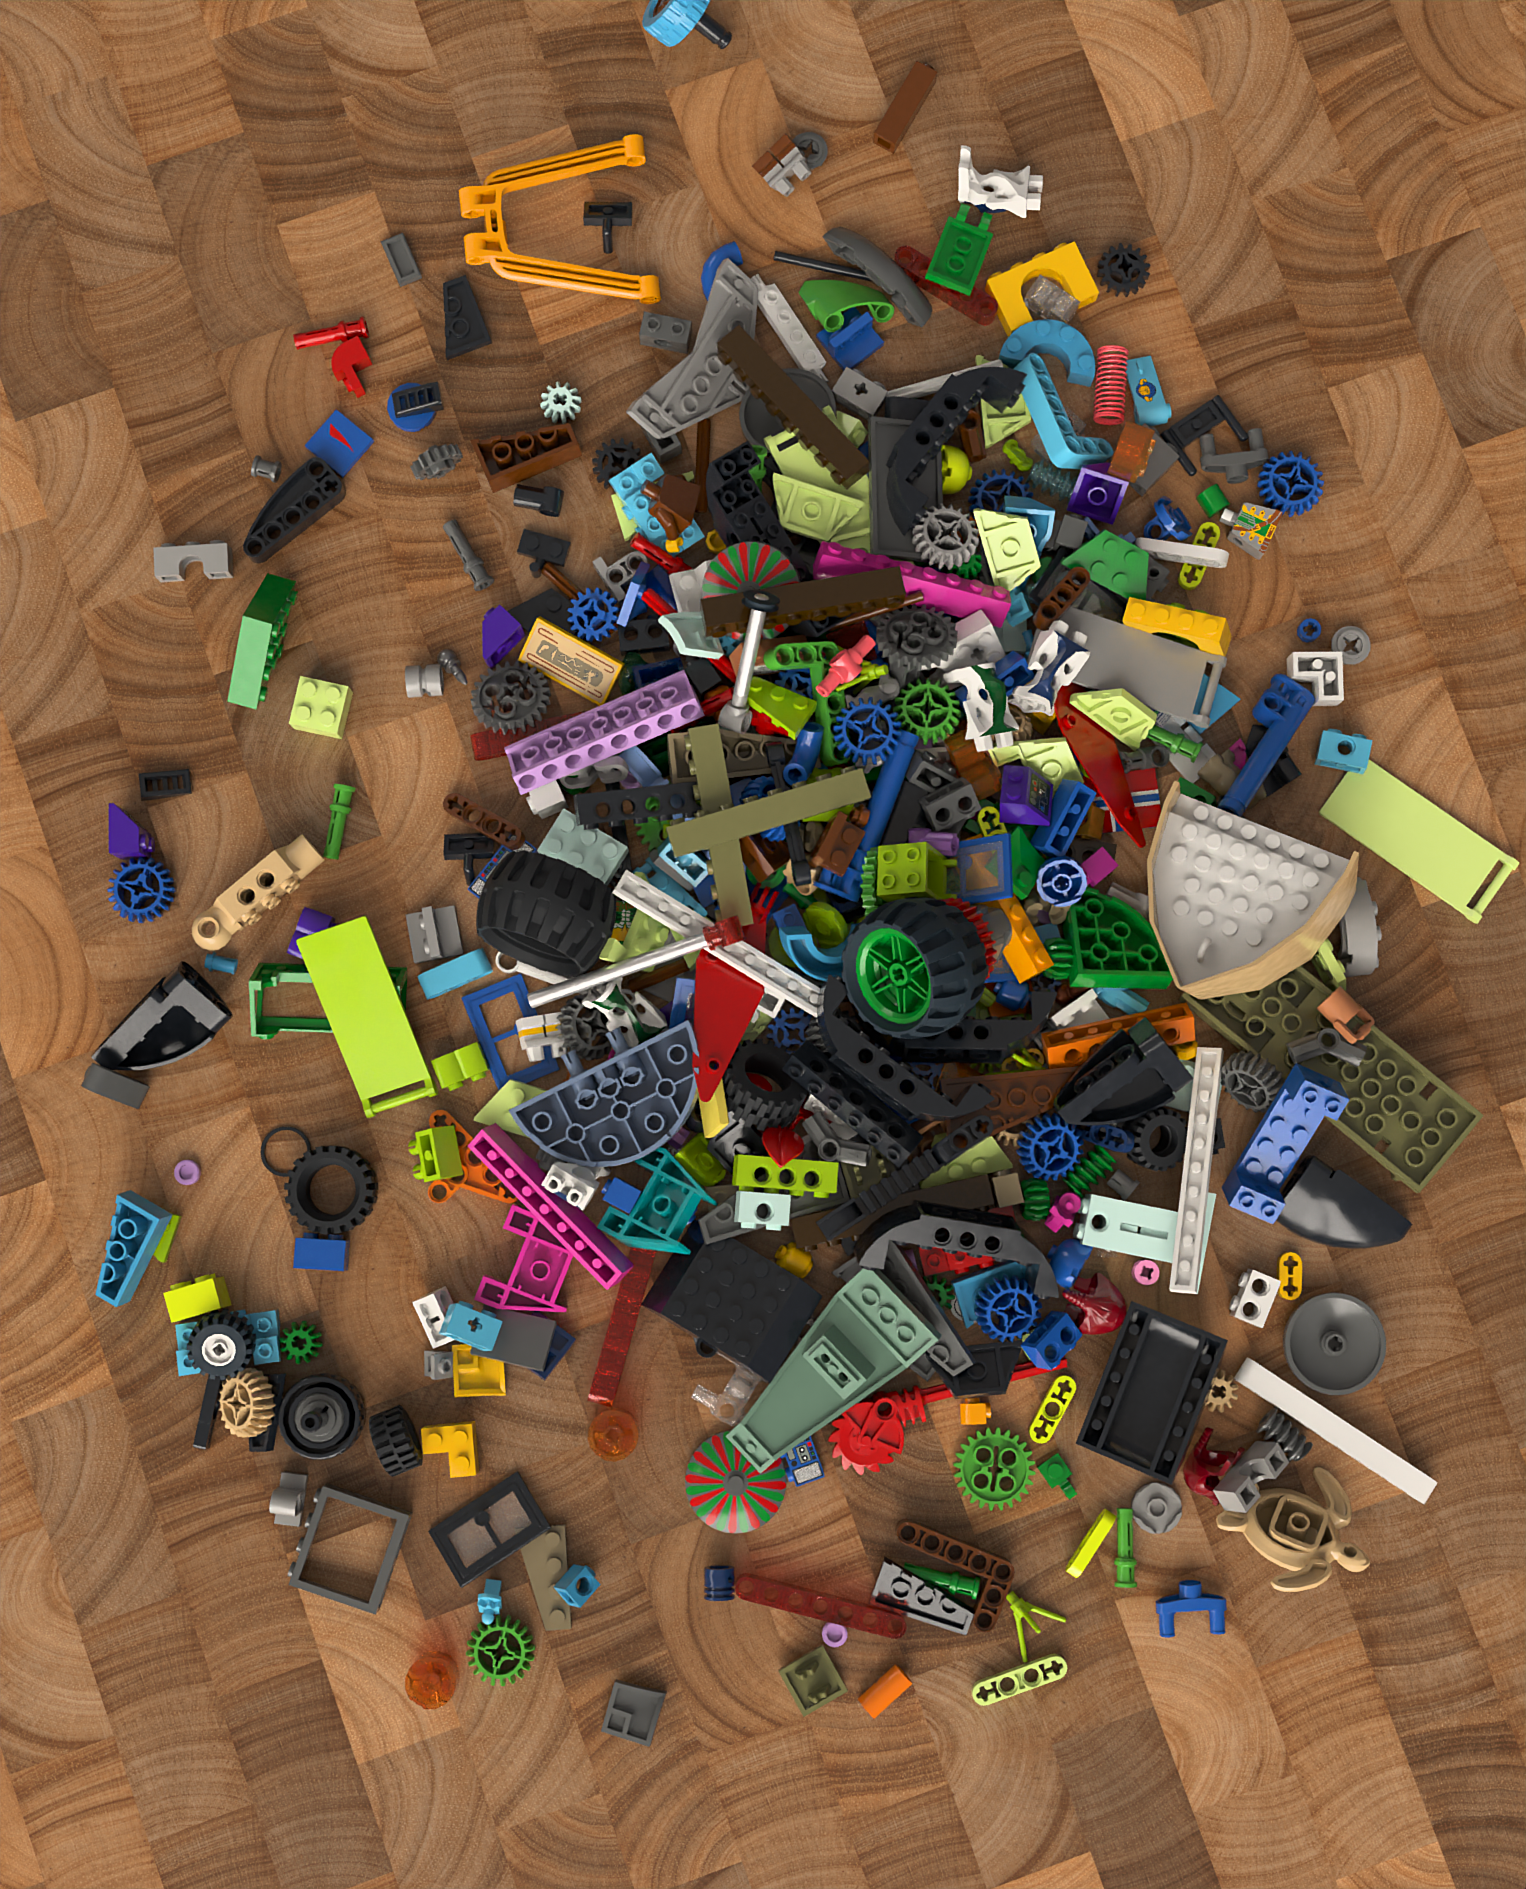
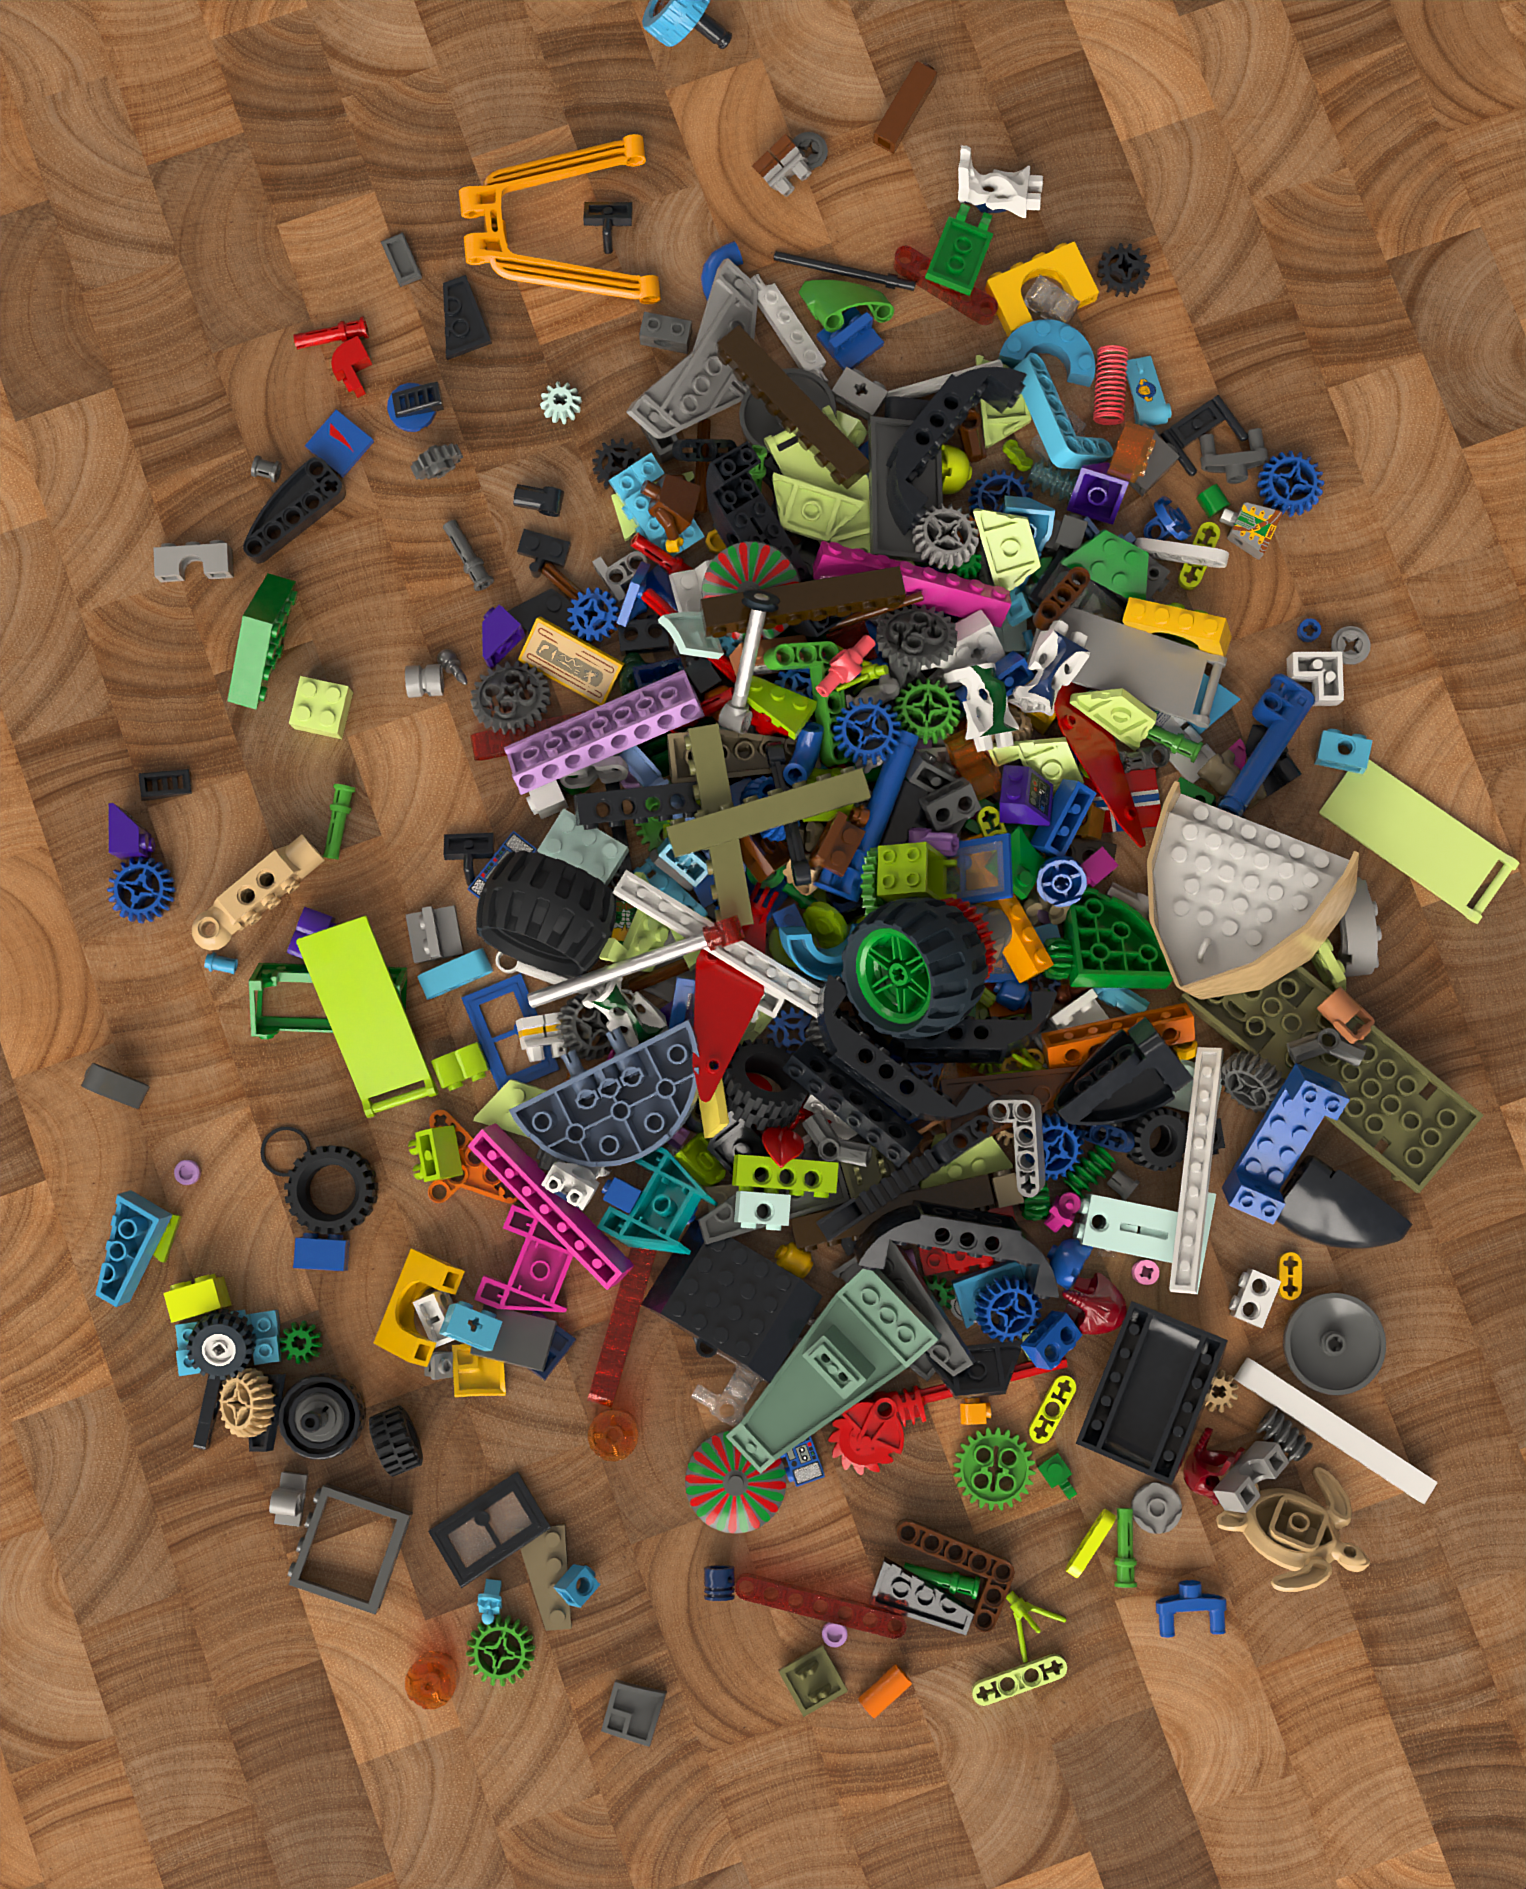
(166, 1024): black panel -> none
(397, 1328): none -> yellow arch
(460, 1443): yellow brick -> none
(482, 823): reddish brown beam -> none
(525, 454): reddish brown wedge -> none
(697, 444): none -> black beam
(882, 272): dark grey brick -> none
(1022, 1144): none -> light grey beam

